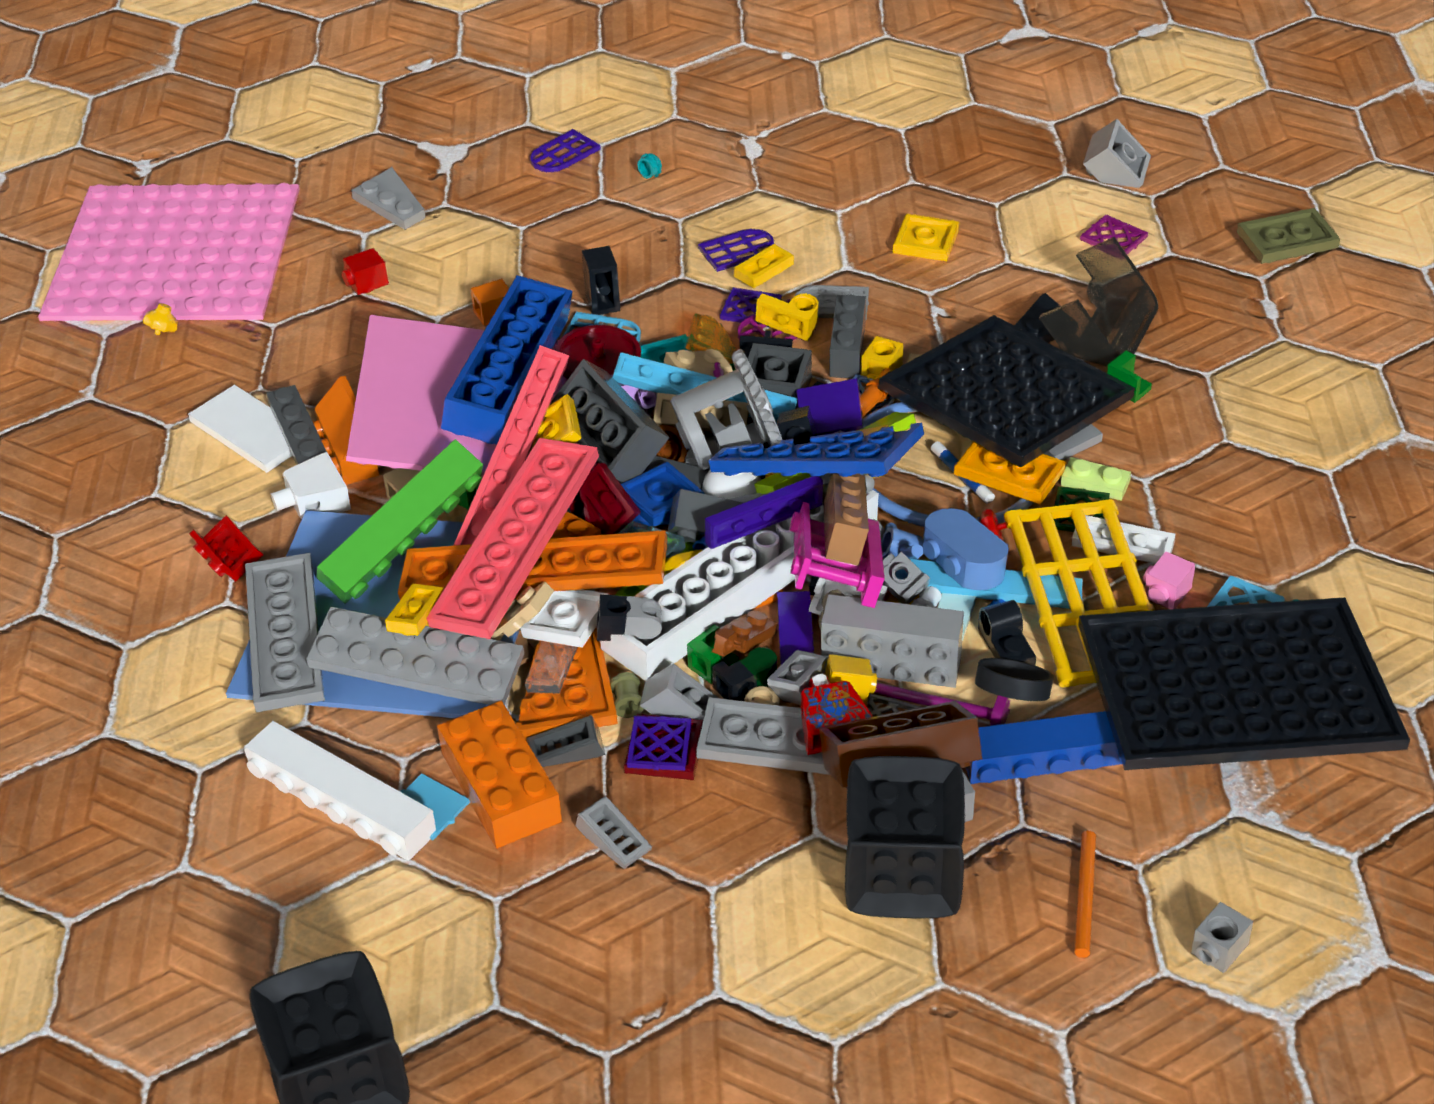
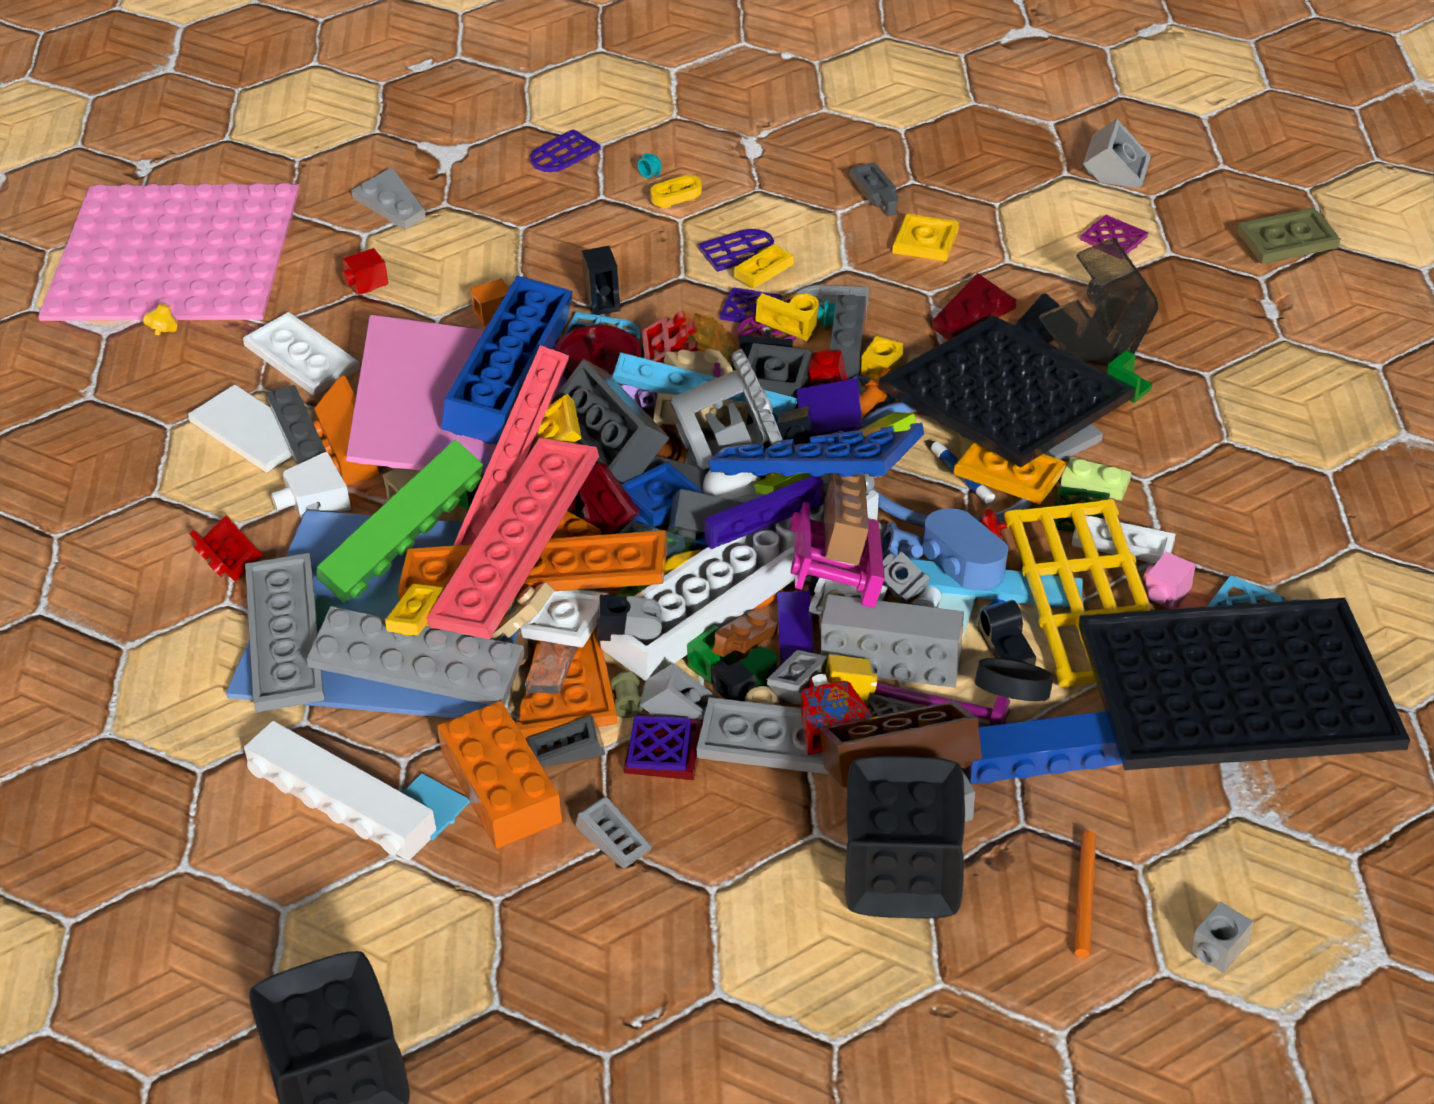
(301, 353): none -> white tile
(660, 338): none -> red plate
(676, 191): none -> yellow plate
(826, 313): none -> teal plate
(827, 367): none -> red brick
(875, 187): none -> dark grey hinge
(971, 306): none -> dark red wing

